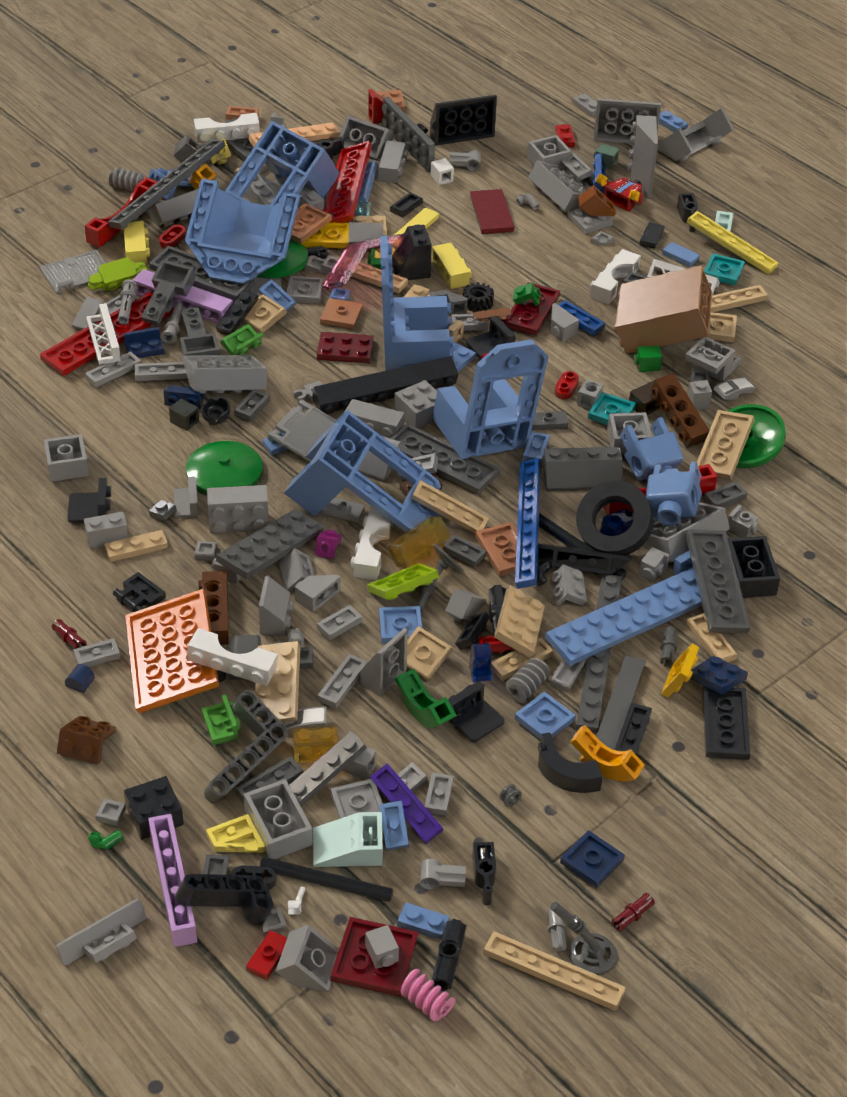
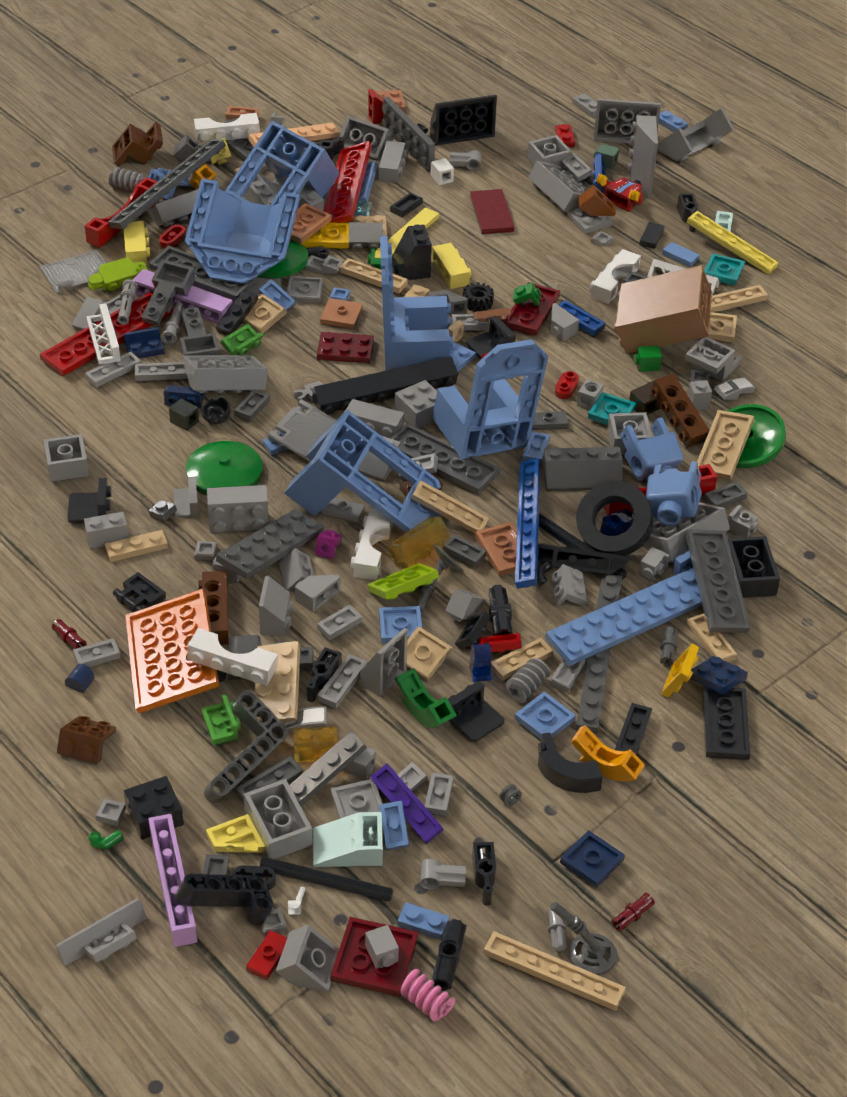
(137, 144): none -> reddish brown bracket
(296, 635): light grey axle -> none
(322, 671): none -> black piece
(352, 256): clear pink windscreen -> none
(519, 621): tan plate -> none
(527, 199): light grey arm -> none
(620, 700): dark grey tile -> none

